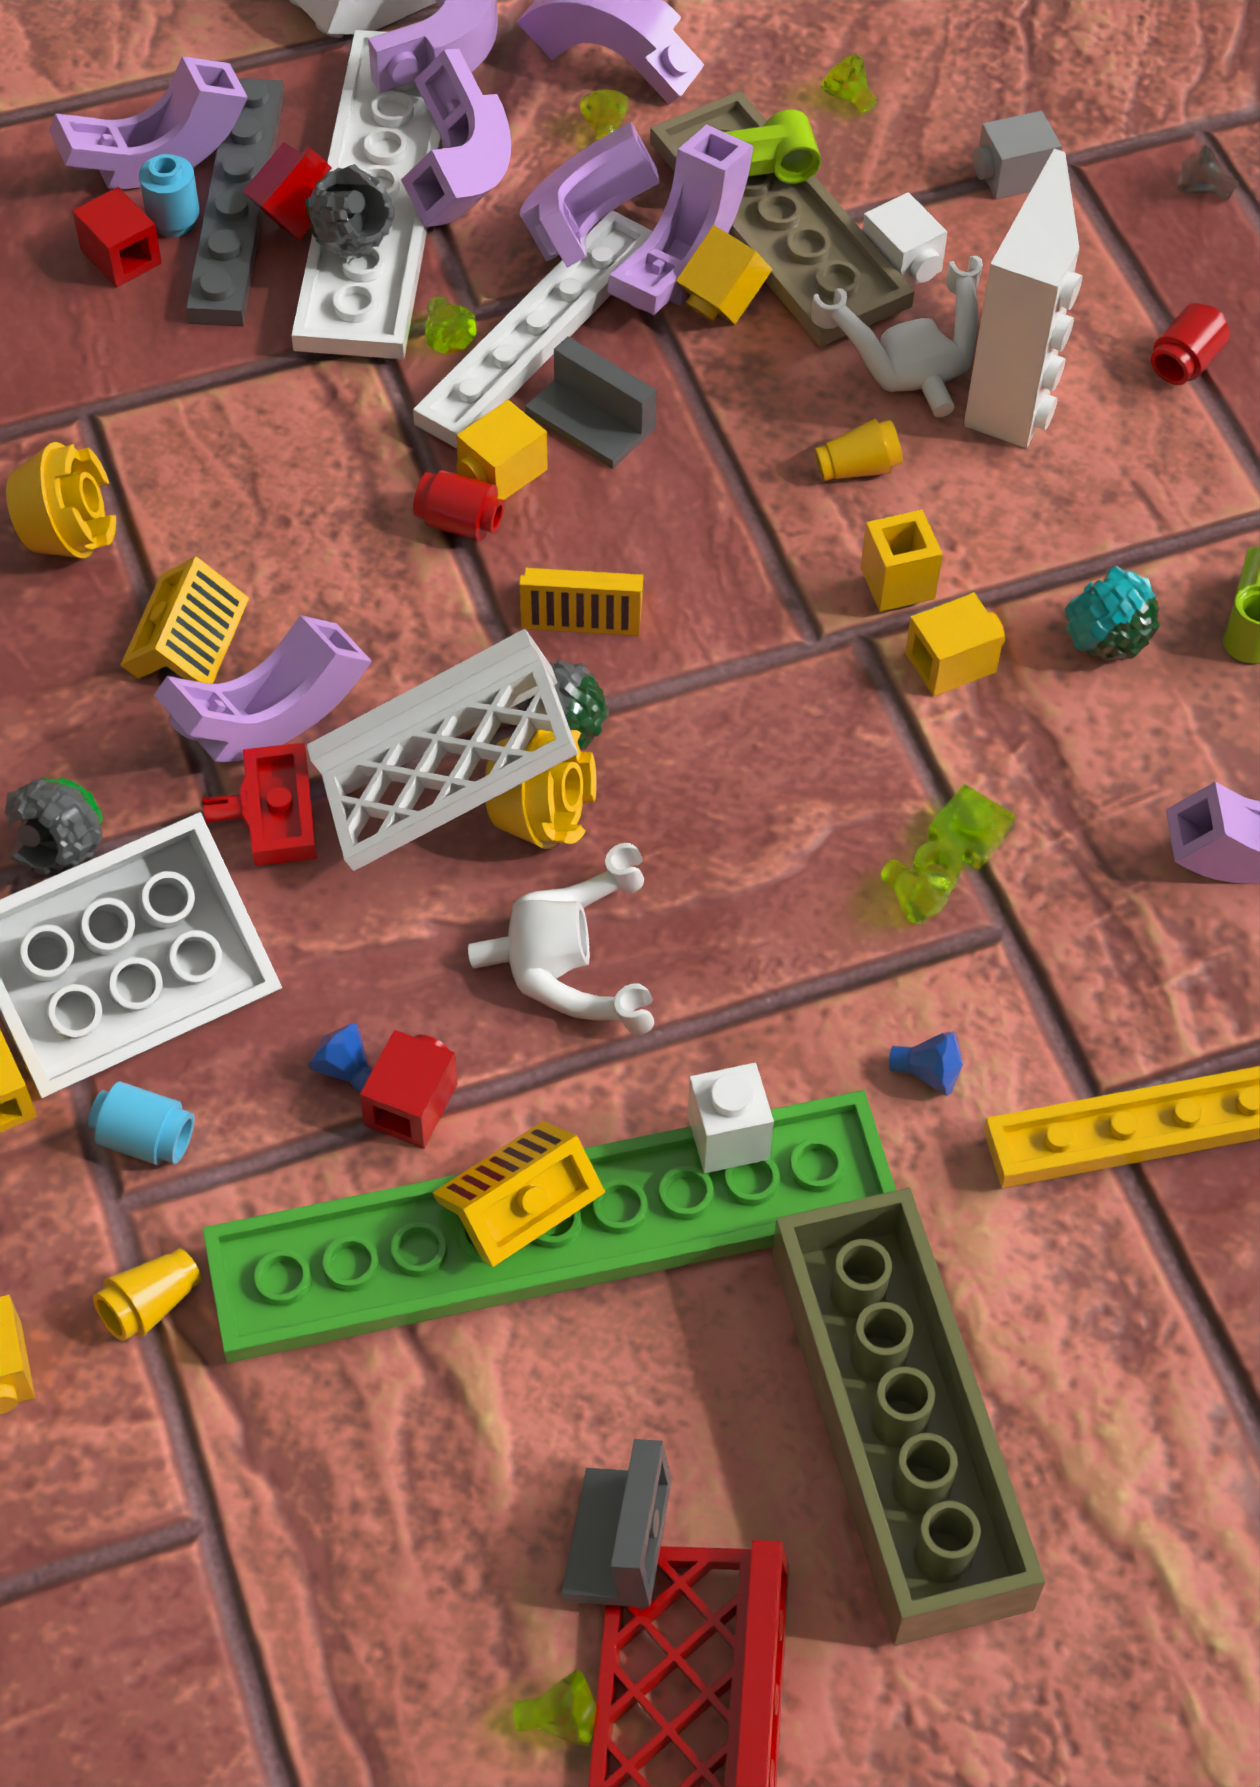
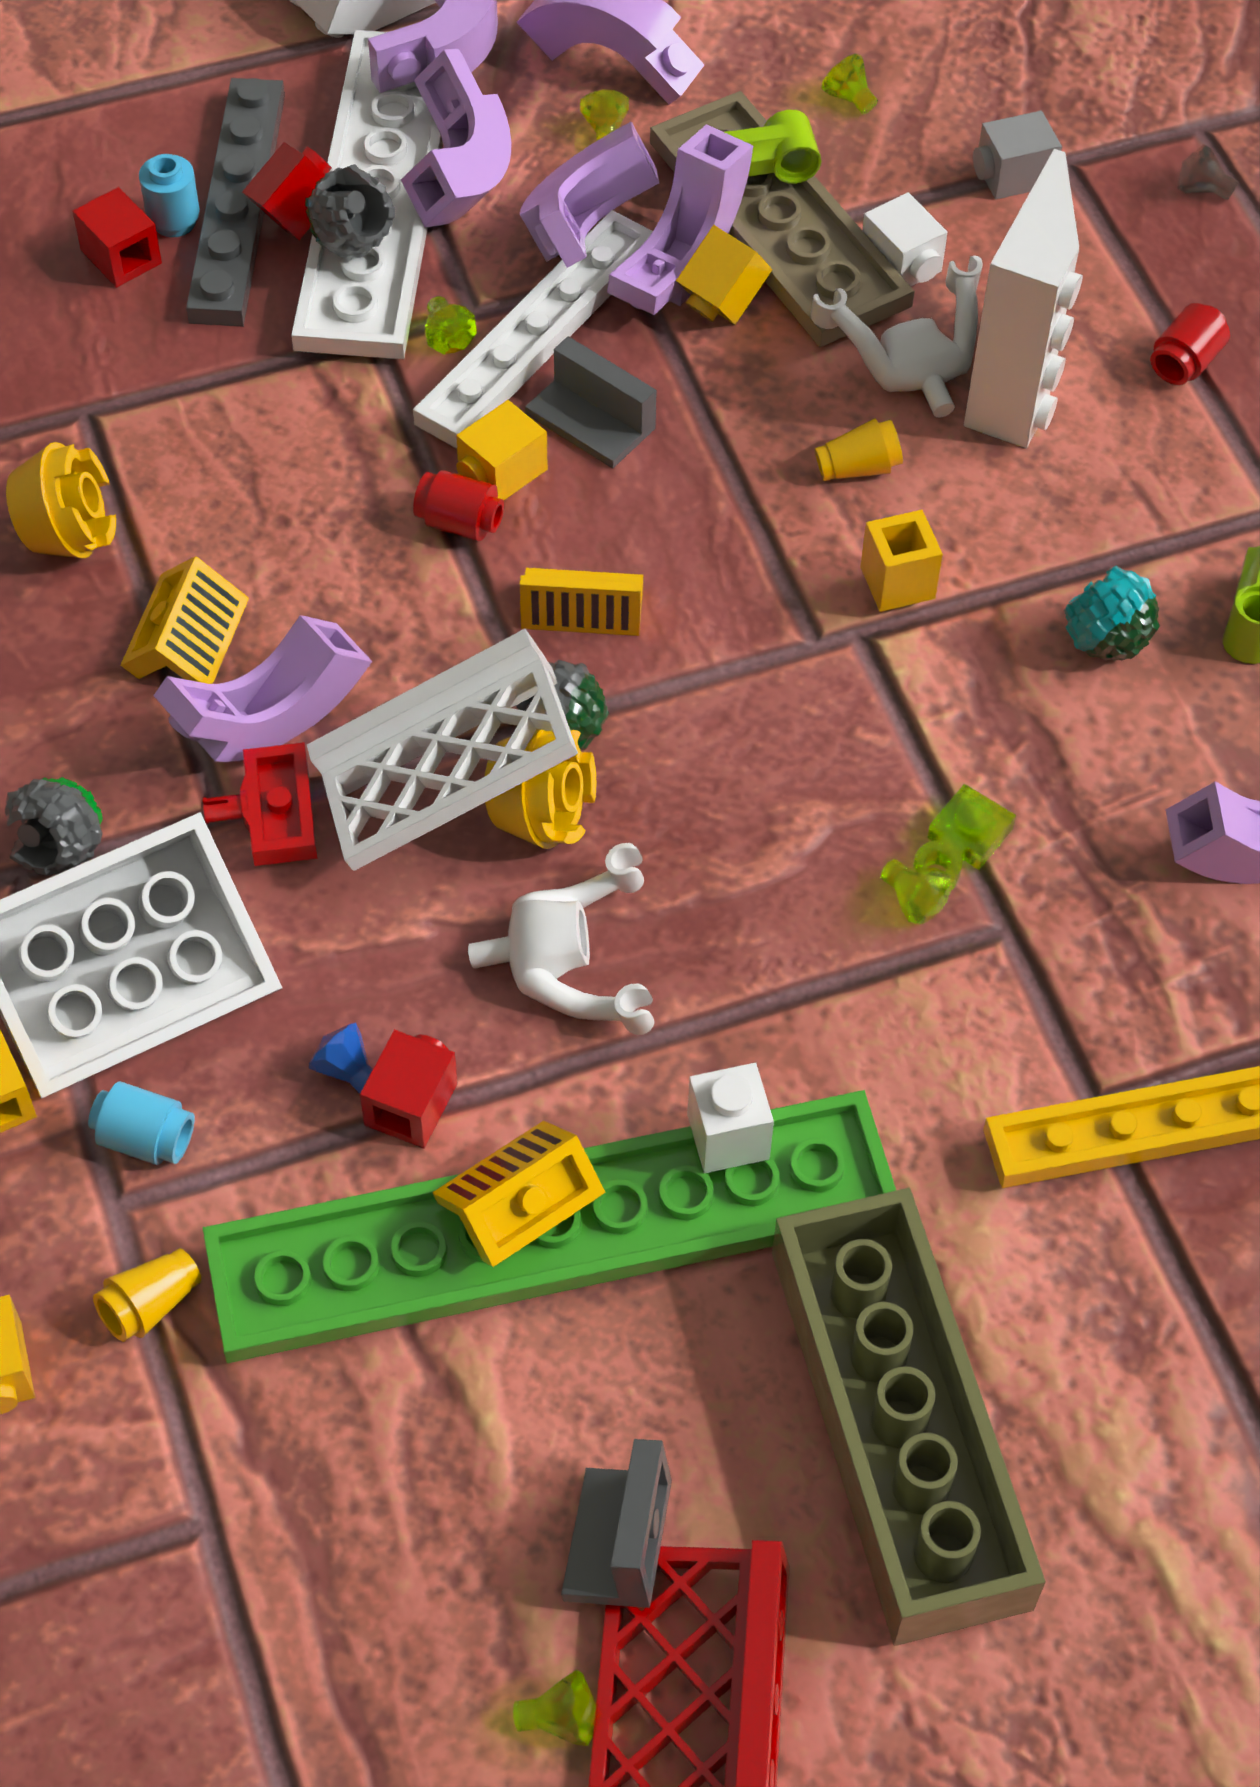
(184, 122): lavender arch -> none
(932, 1061): blue rock -> none
(954, 643): yellow brick -> none

